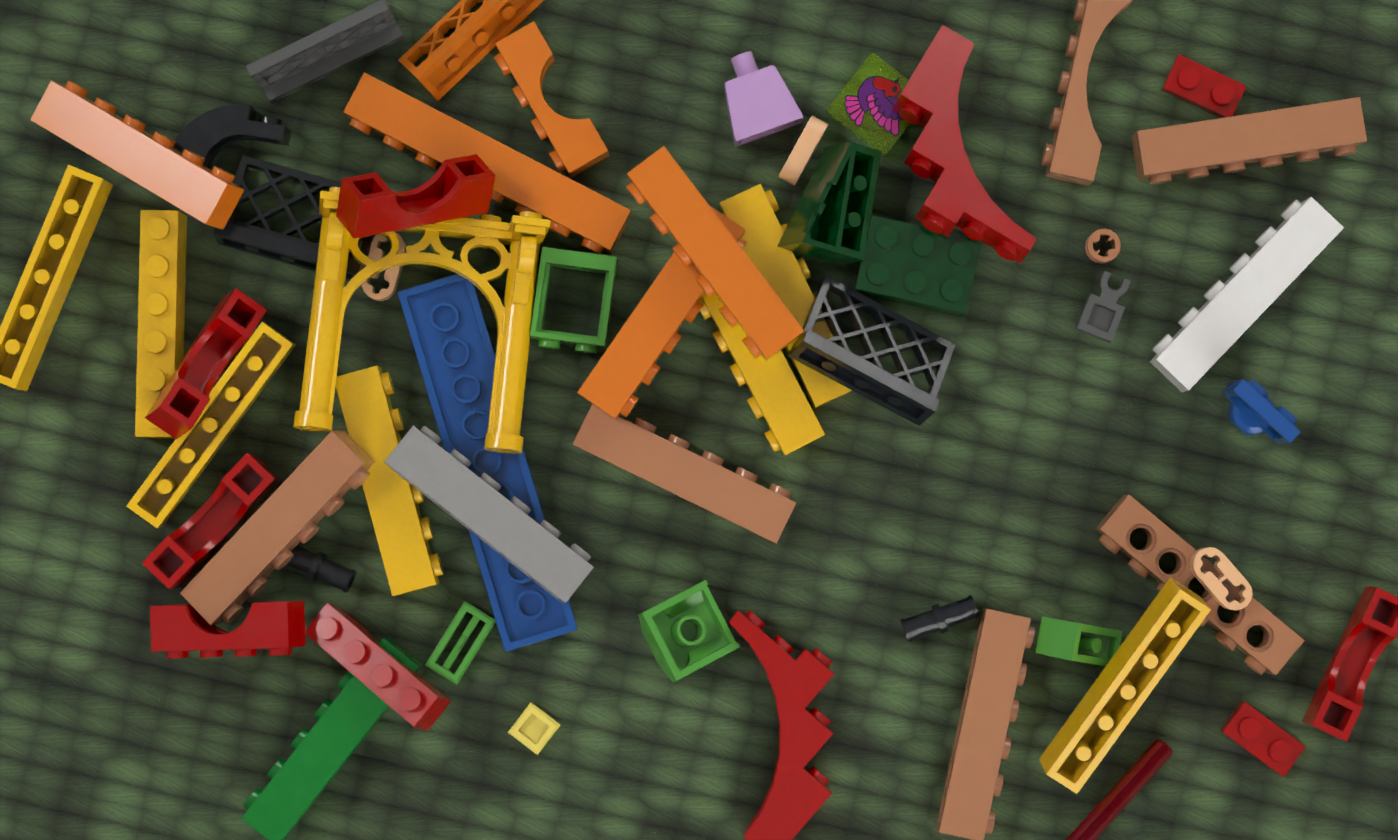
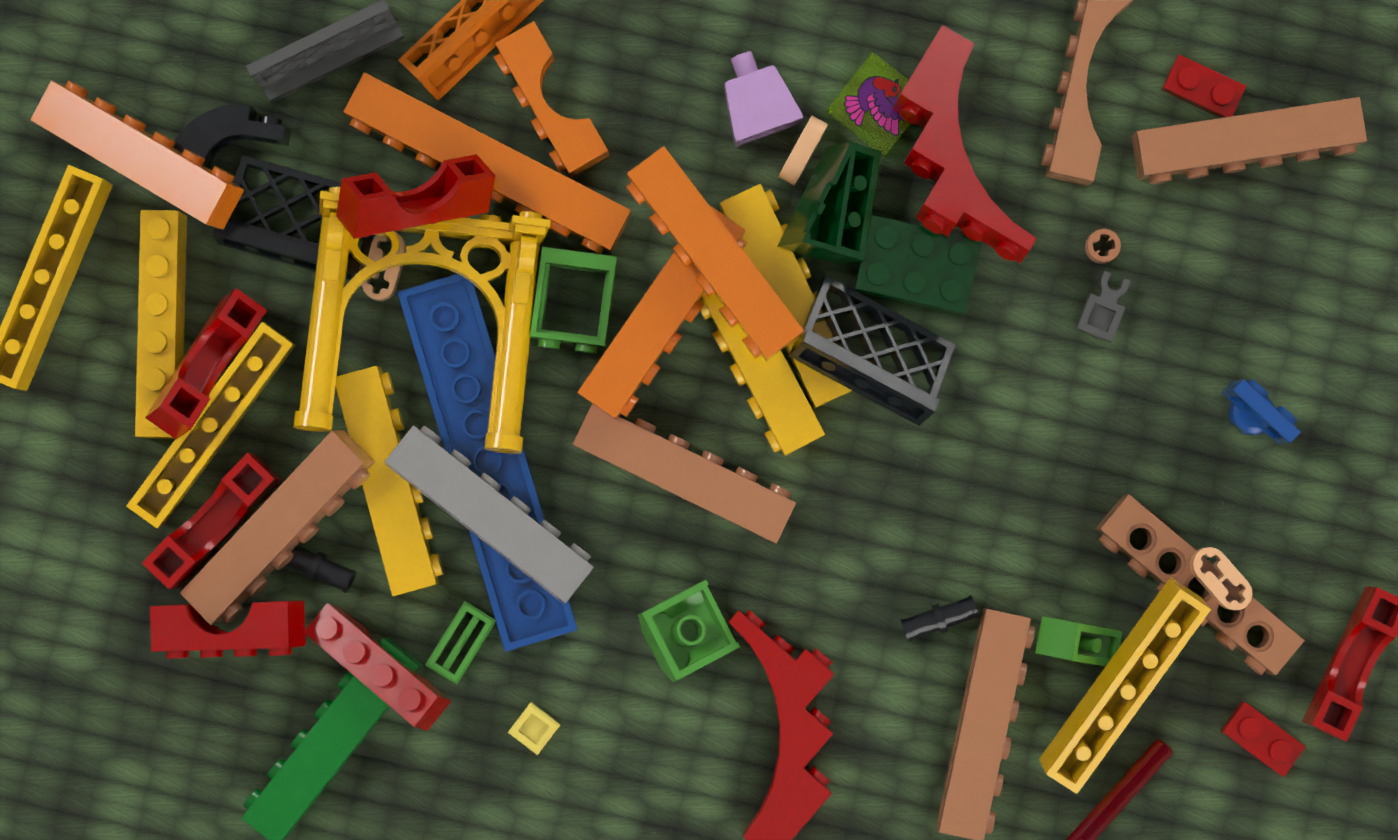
(1246, 294): white brick -> none

